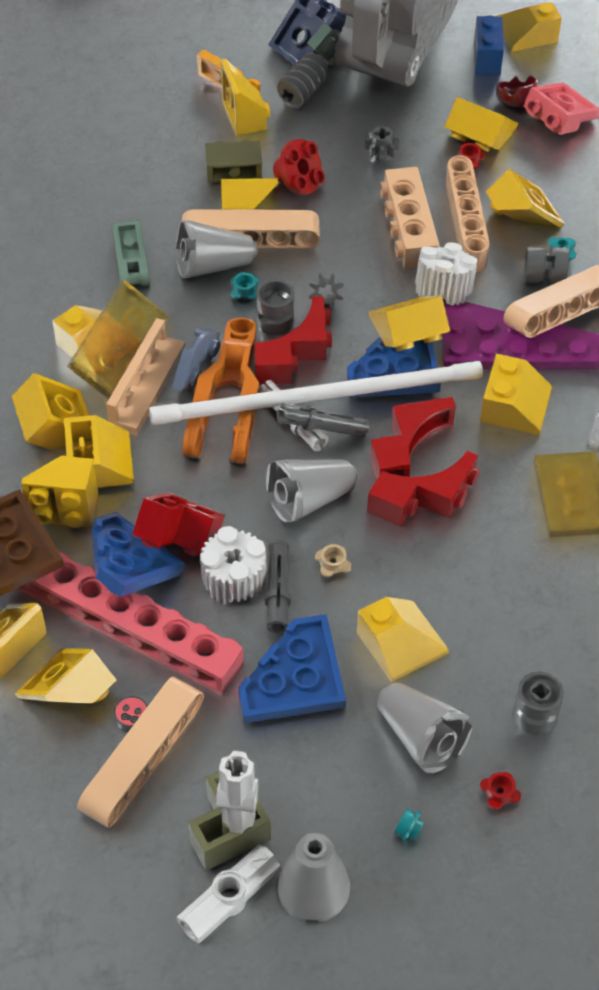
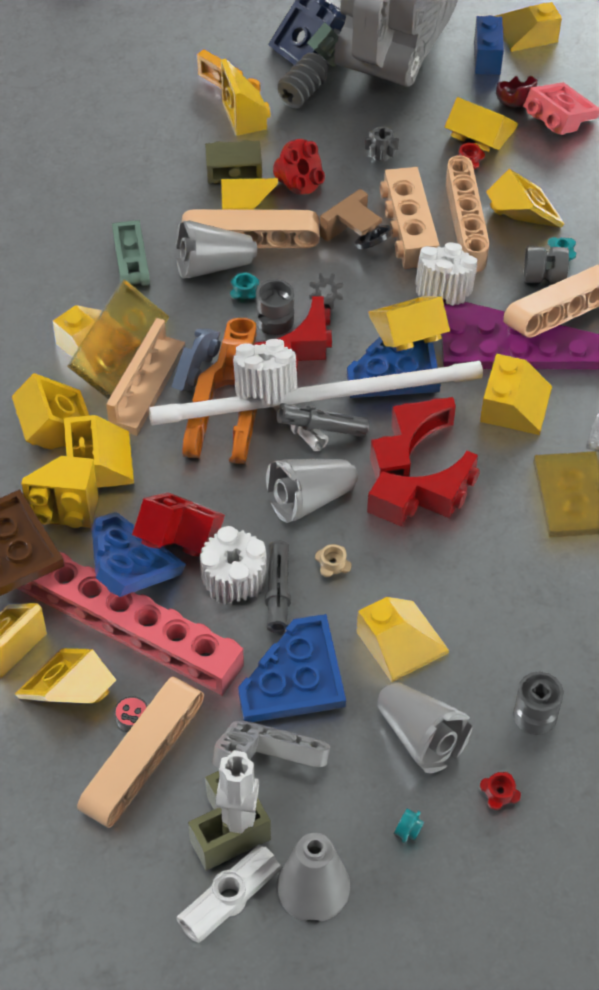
(253, 738): none -> light grey beam
(265, 371): none -> white brick
(354, 213): none -> medium nougat piece

